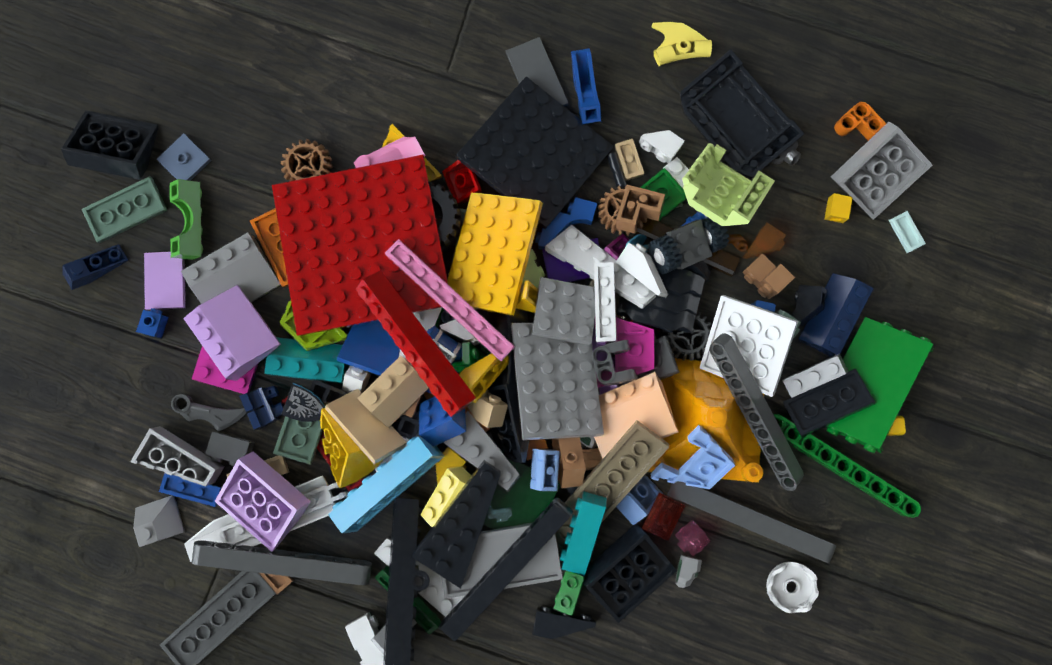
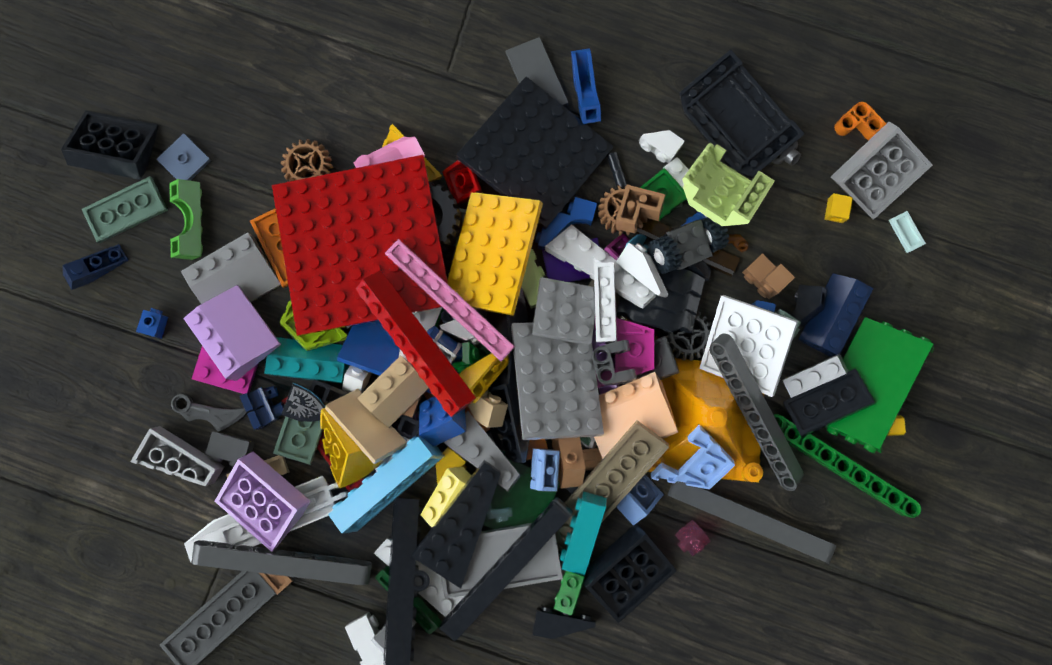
(157, 521): light grey slope -> none
(163, 281): lavender tile -> none
(188, 490): blue plate -> none
(527, 297): yellow slope -> none
(629, 159): tan plate -> none
(663, 516): clear red tile -> none
(680, 43): light yellow pin -> none
(687, 570): light grey rock -> none
(766, 242): clear orange slope -> none
(806, 587): white plate -> none

